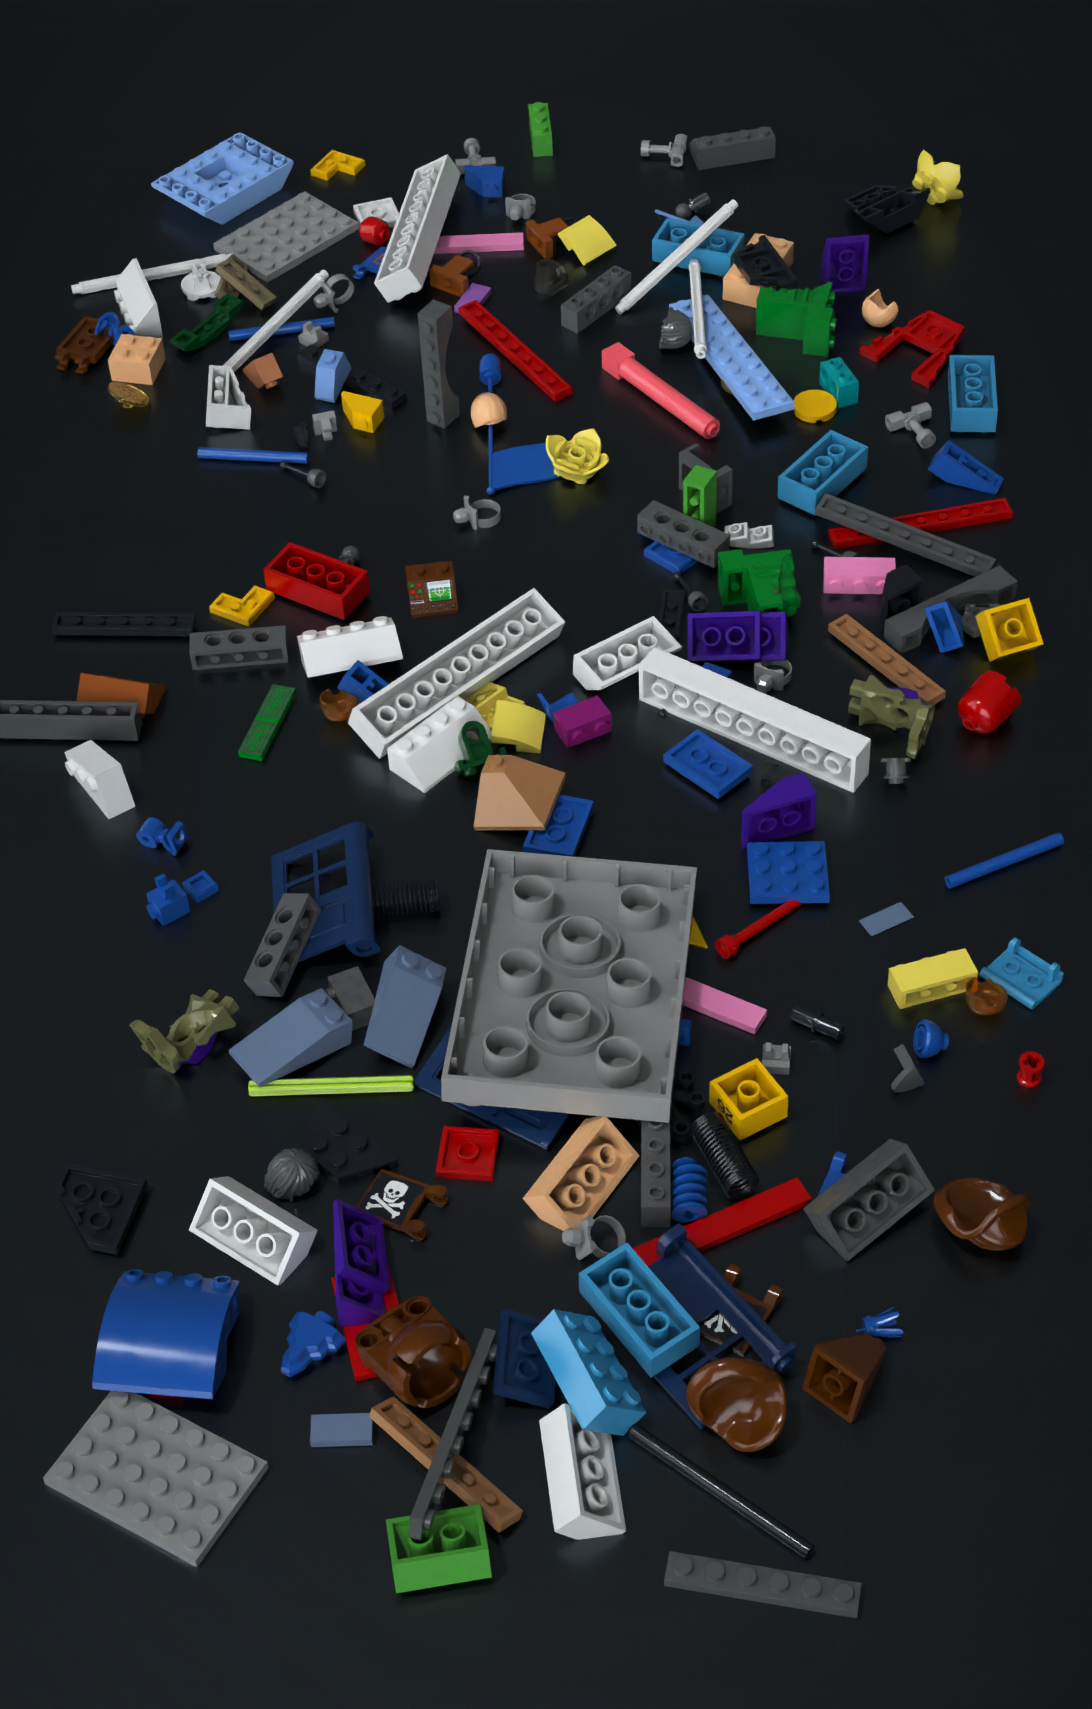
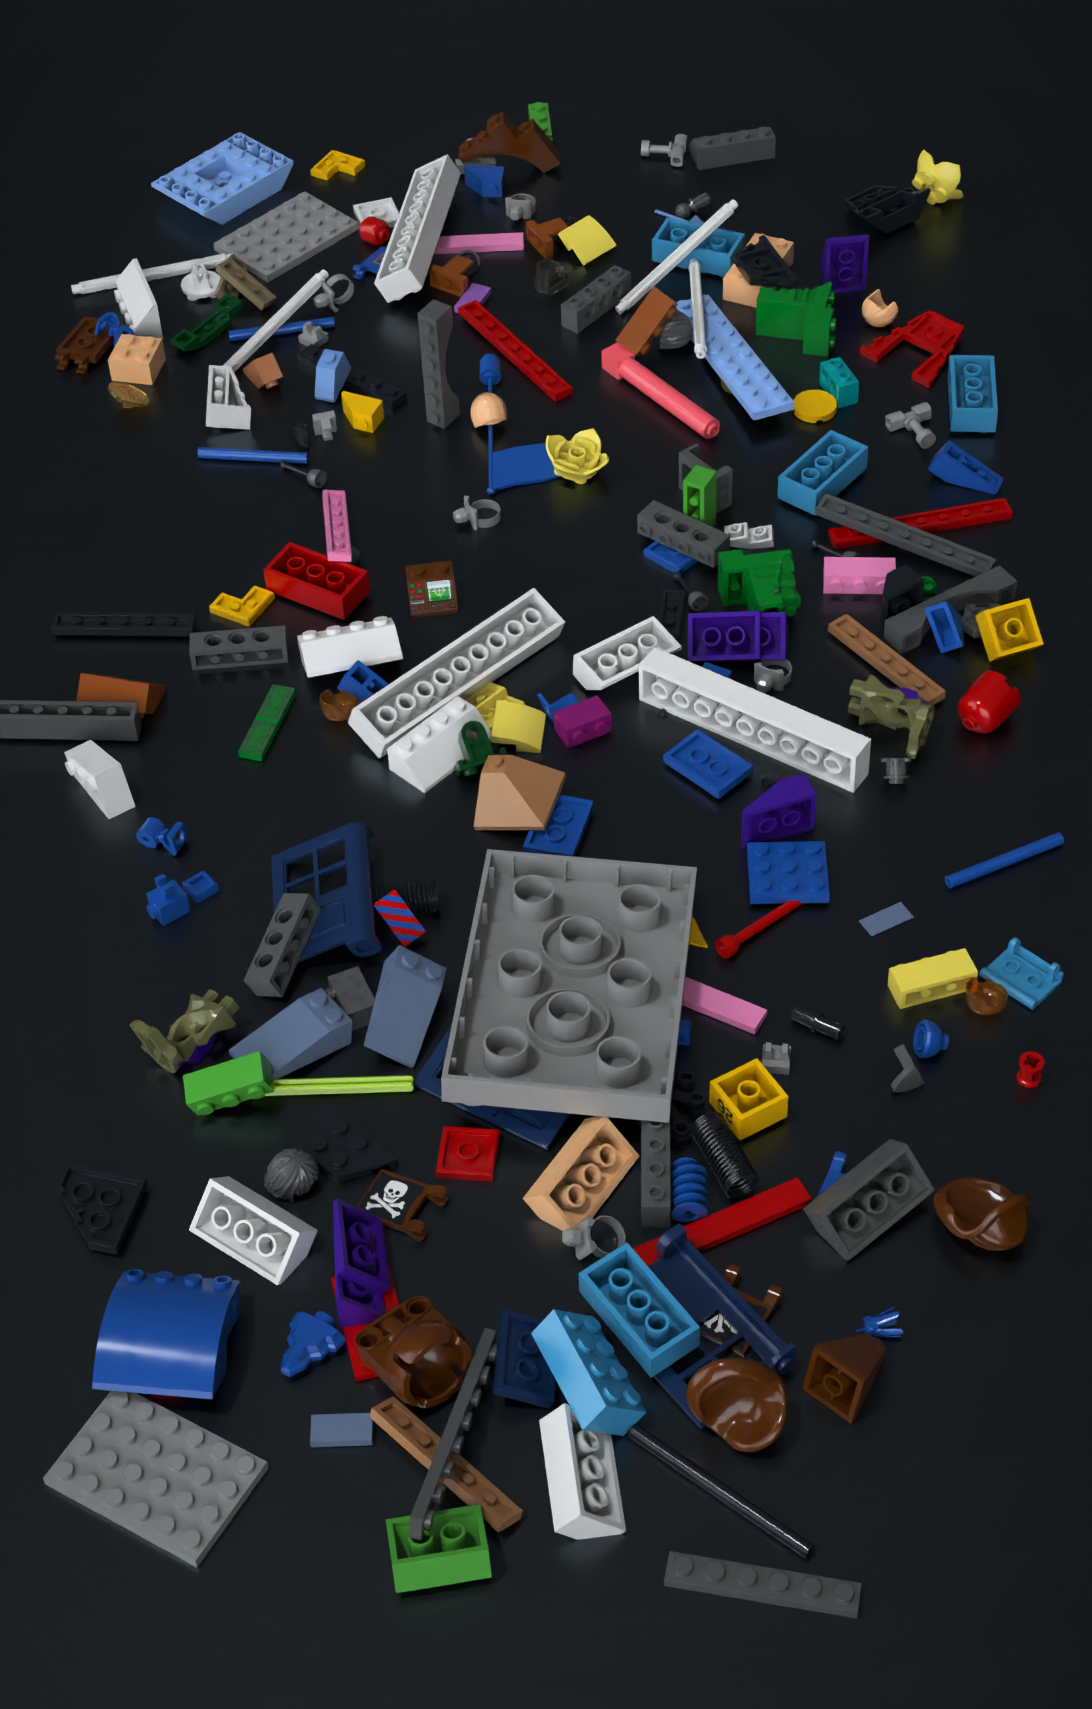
(228, 1083): none -> bright green brick
(336, 526): none -> bright pink tile
(399, 918): none -> tile
(504, 138): none -> reddish brown arch
(647, 322): none -> dark orange slope
(930, 588): none -> green piece

